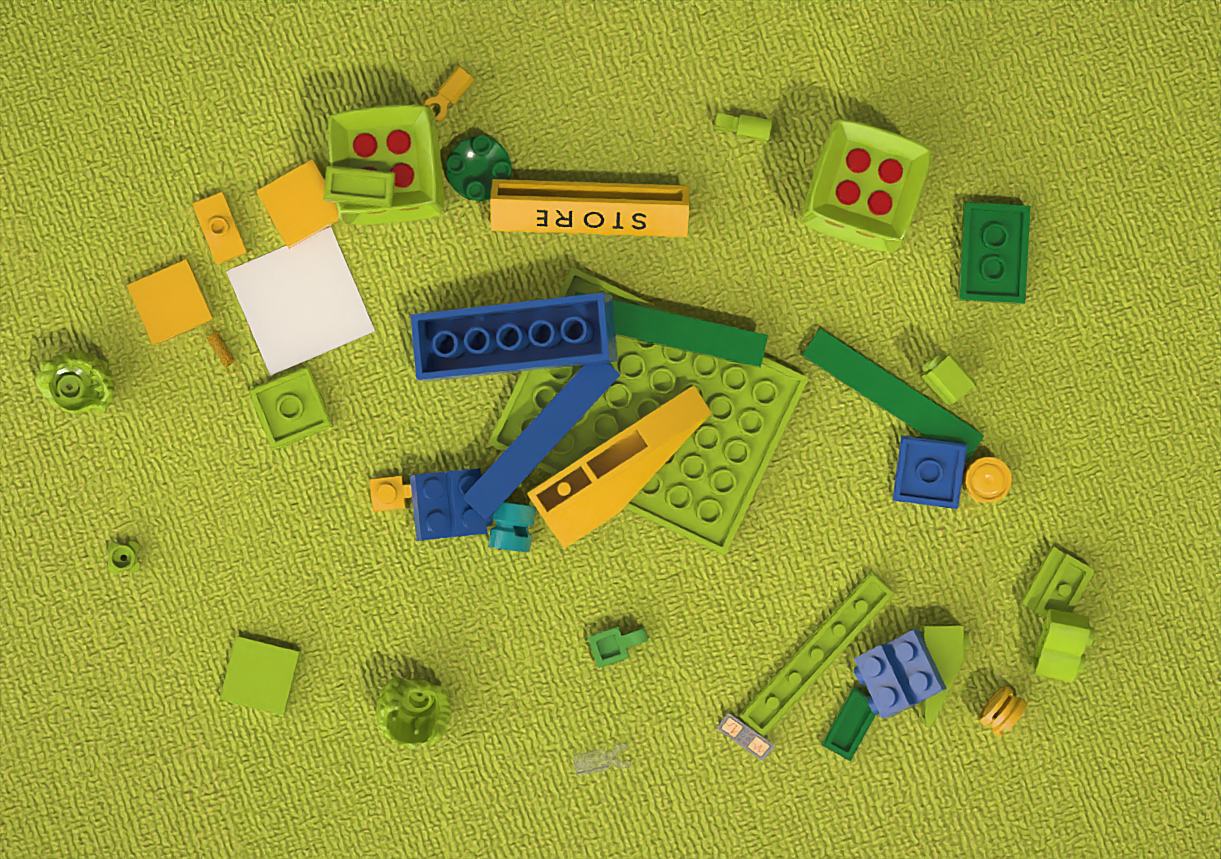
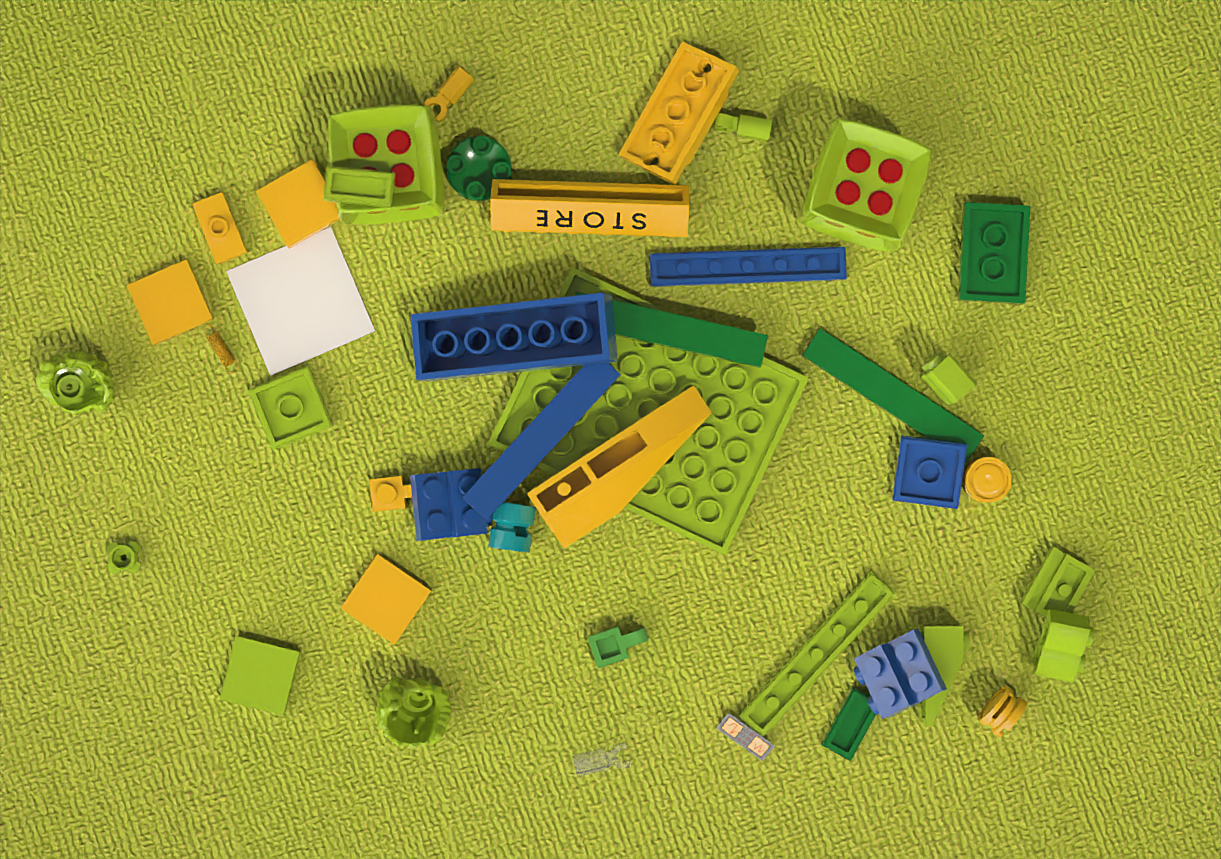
(386, 599): none -> yellow tile
(679, 113): none -> yellow piece
(748, 266): none -> blue tile

